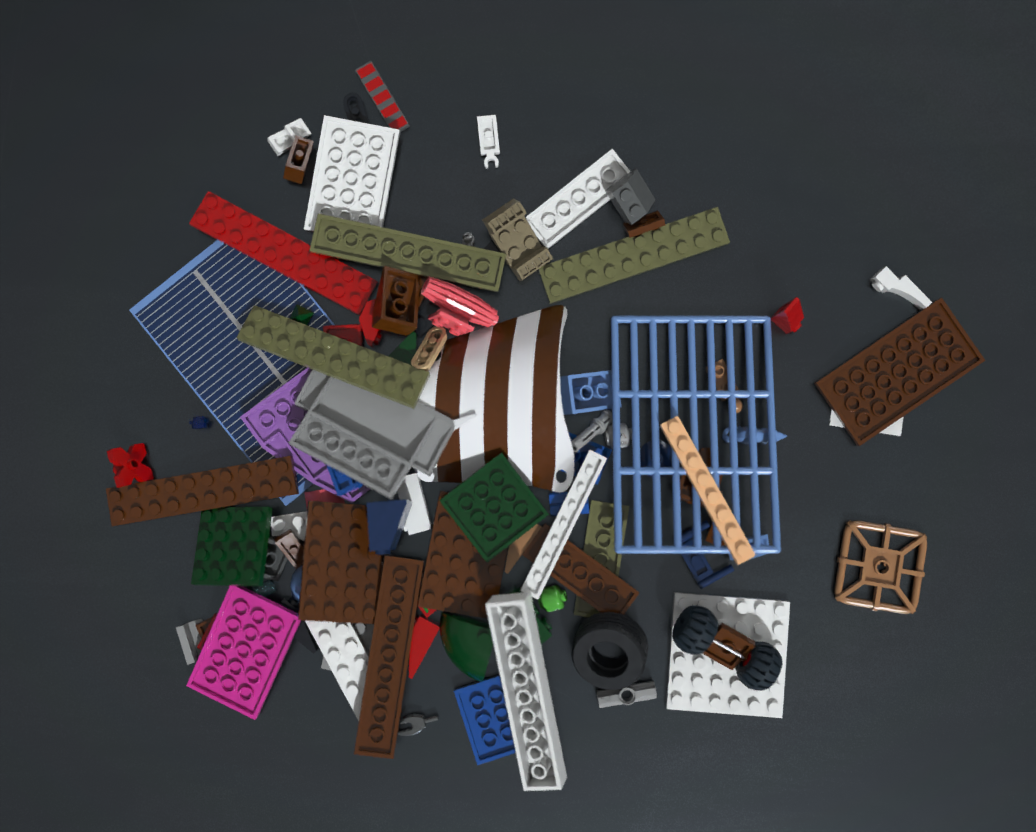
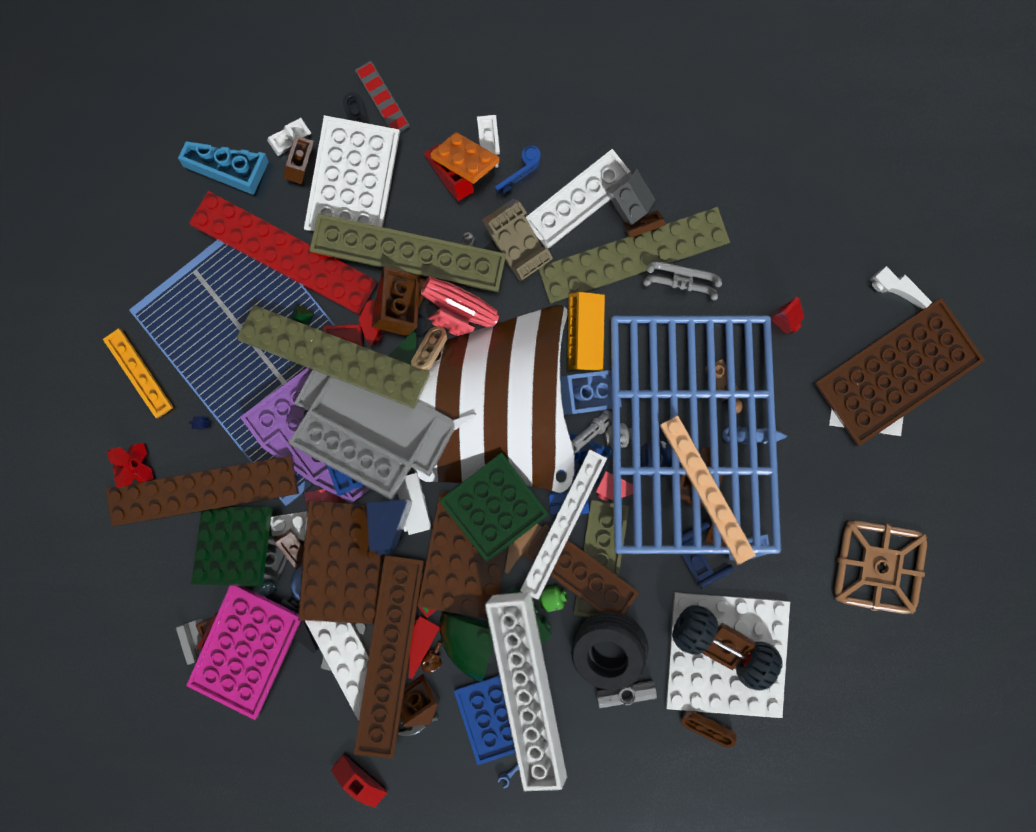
(138, 373): none -> light orange plate
(229, 166): none -> dark azure wedge
(357, 782): none -> red slope
(418, 703): none -> reddish brown slope
(432, 660): none -> reddish brown piece
(456, 185): none -> red slope
(464, 157): none -> orange plate
(507, 776): none -> medium blue hand
(530, 161): none -> blue door
(585, 332): none -> light orange brick
(605, 487): none -> coral slope
(683, 278): none -> light grey piece
(709, 729): none -> reddish brown plate

